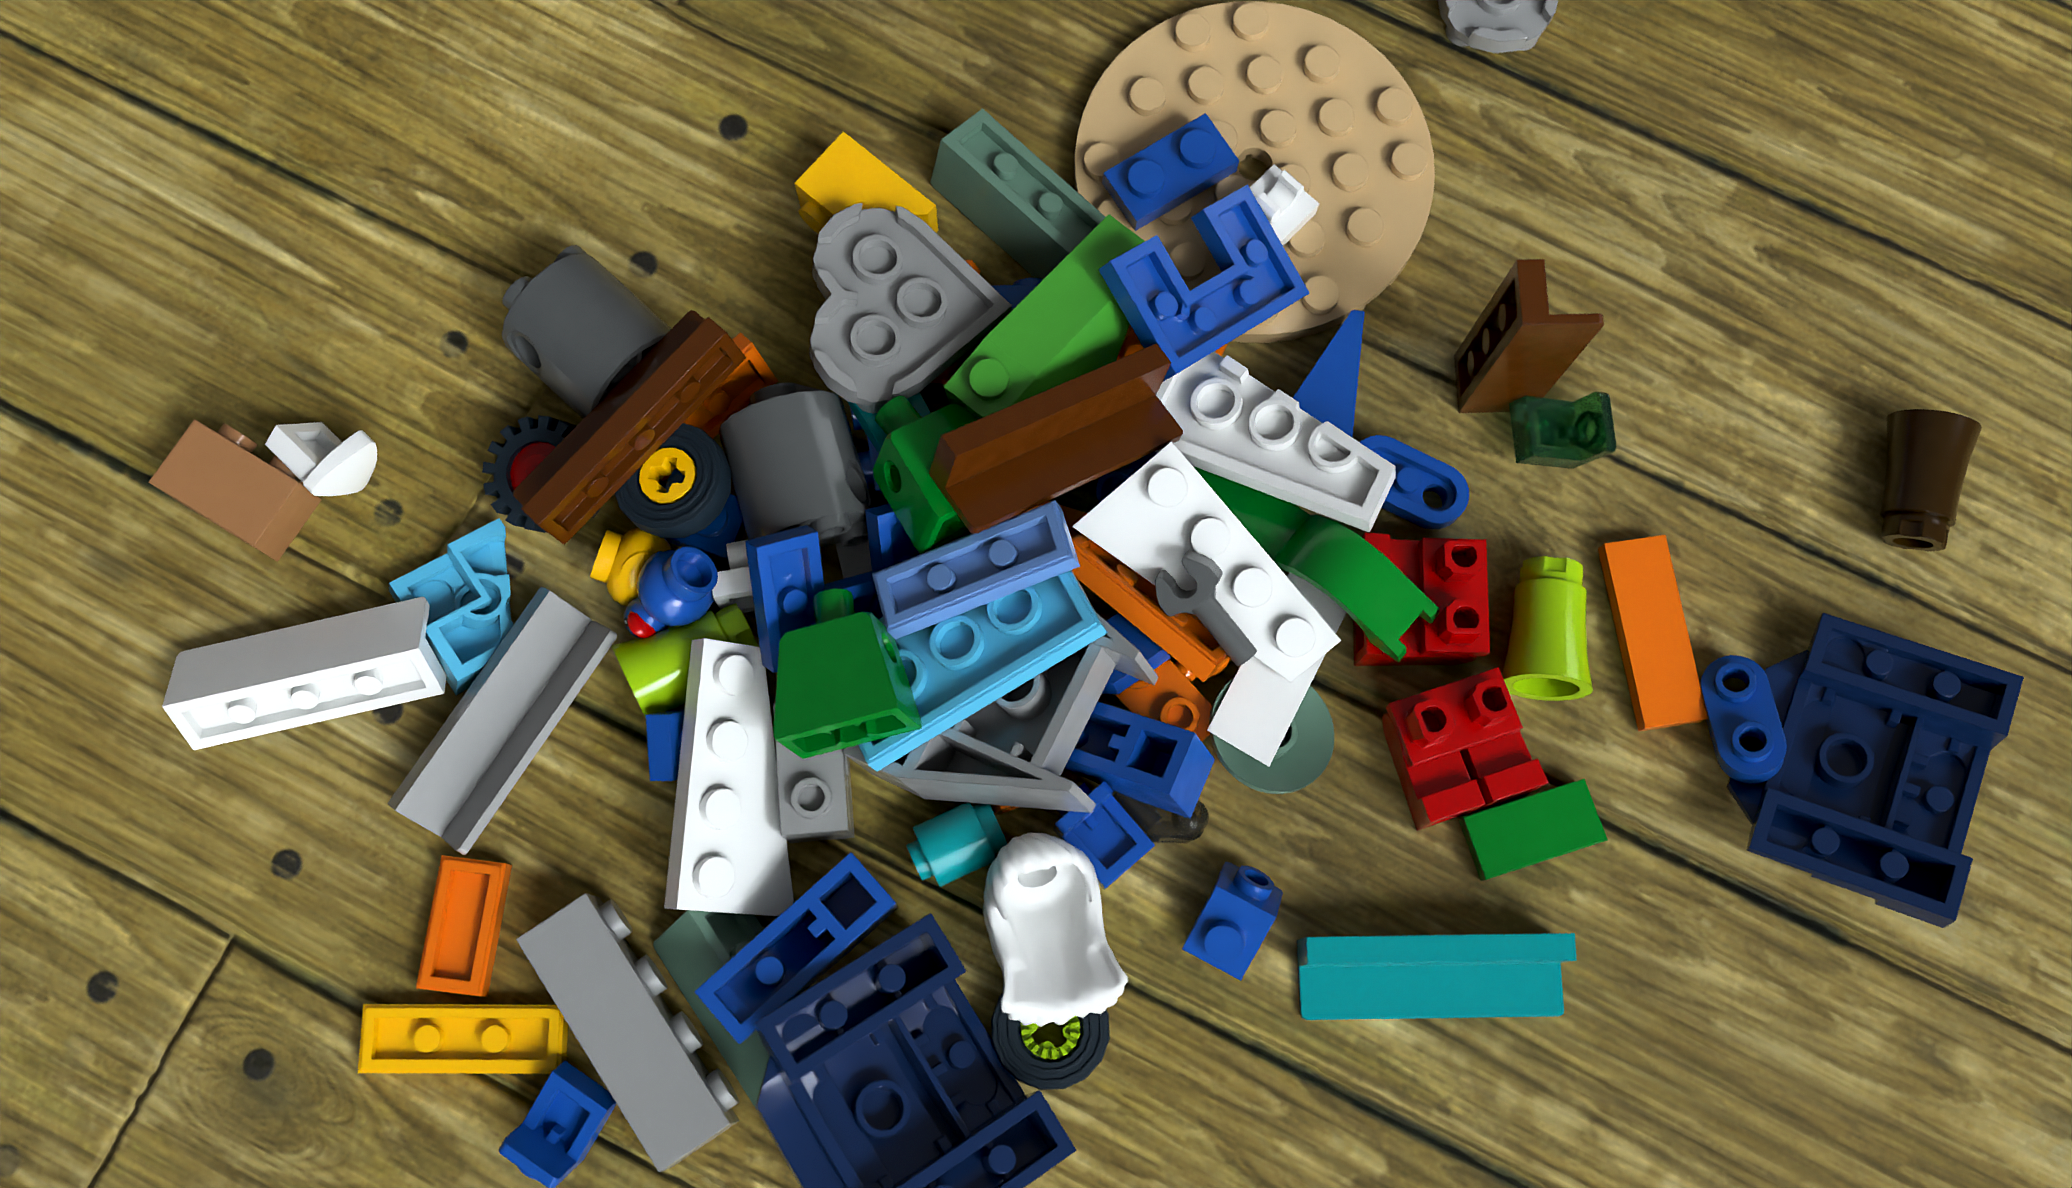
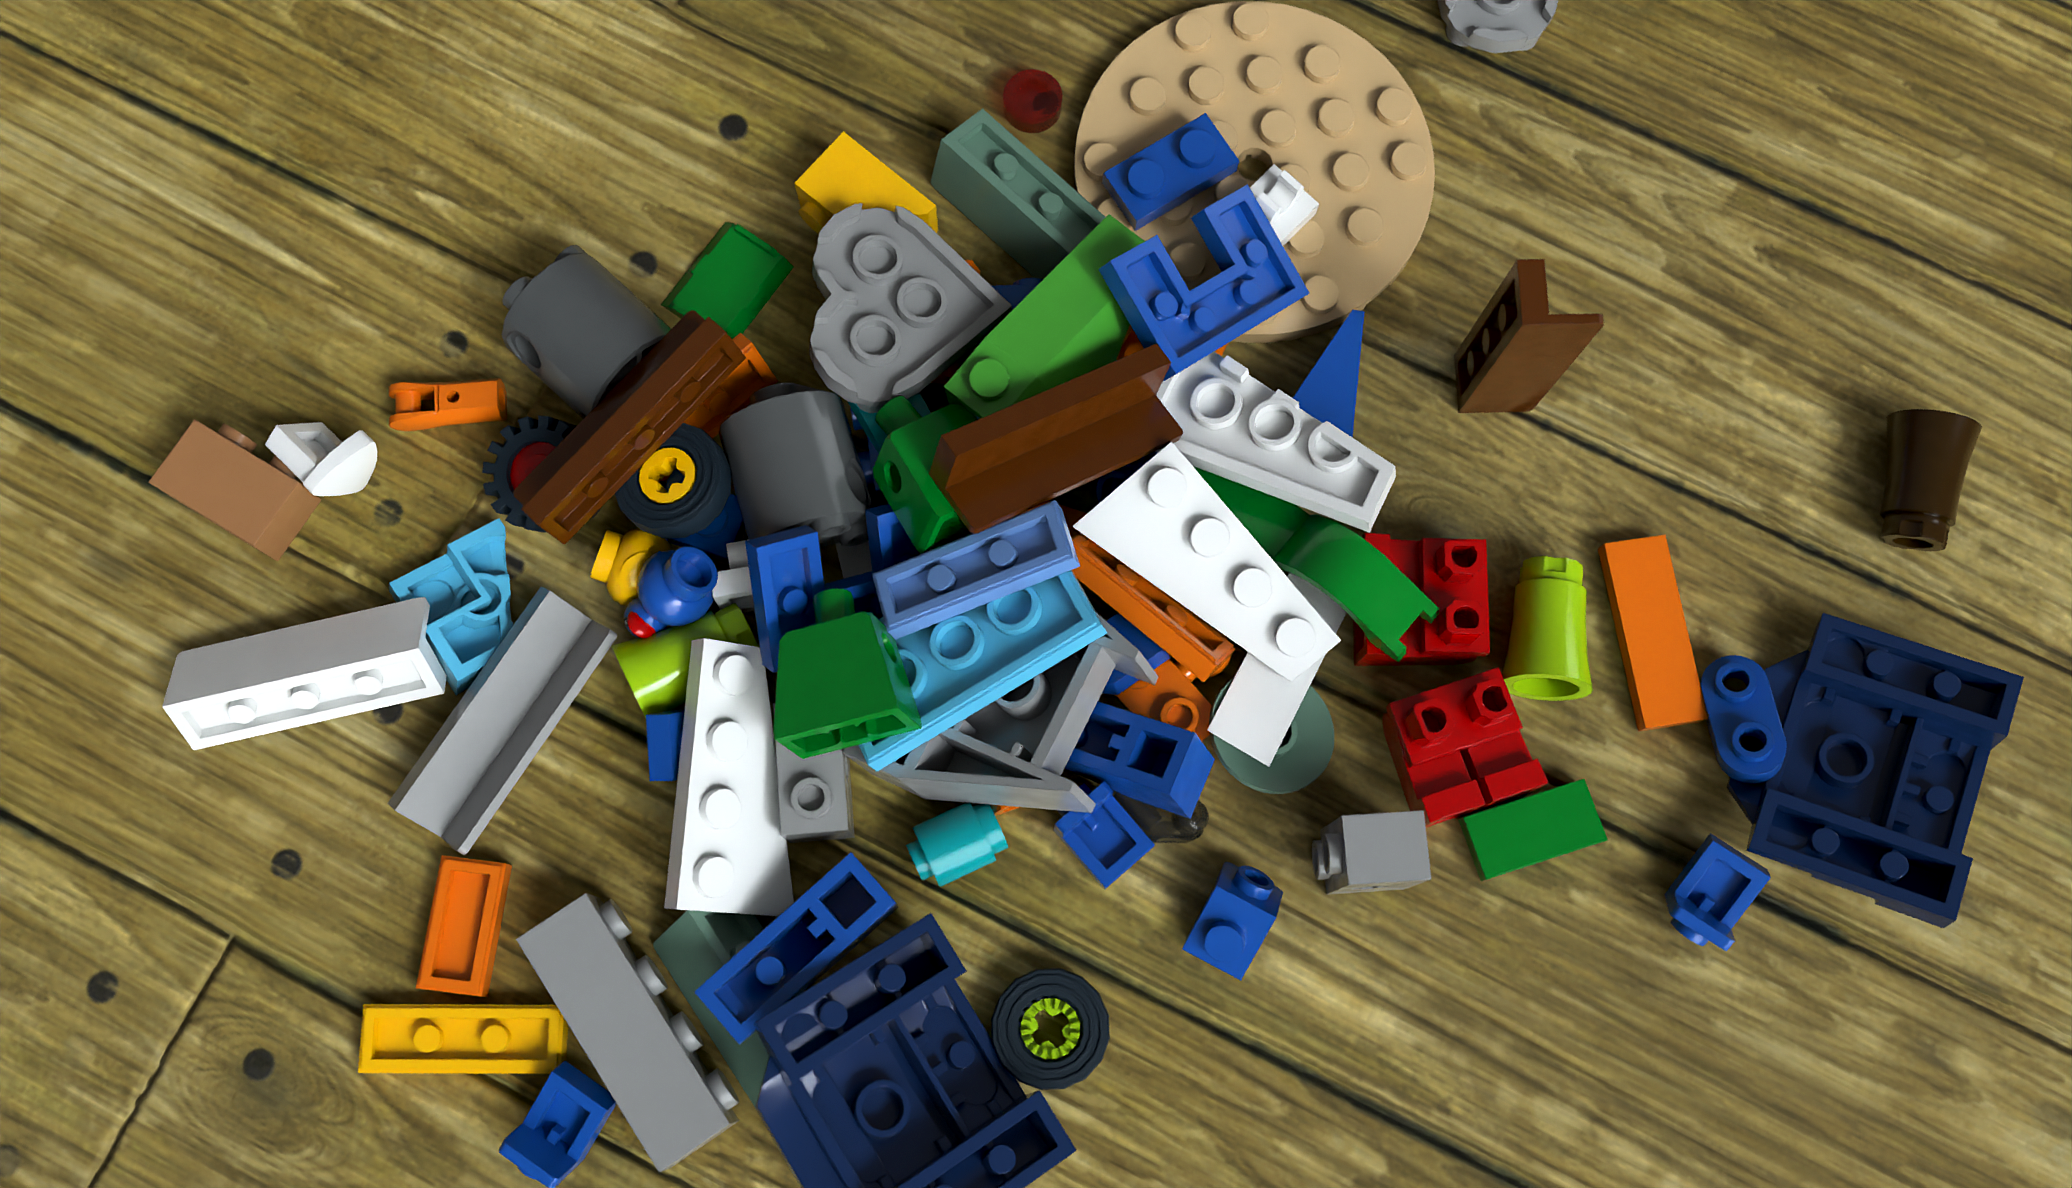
(453, 403): none -> orange bar
(730, 280): none -> green piece
(1032, 101): none -> clear red tile
(1049, 932): white piece -> none
(1204, 605): dark grey bar -> none
(1372, 852): none -> light grey brick
(1417, 474): blue plate -> none
(1432, 976): teal panel -> none
(1562, 431): clear green bracket -> none
(1714, 893): none -> blue bracket

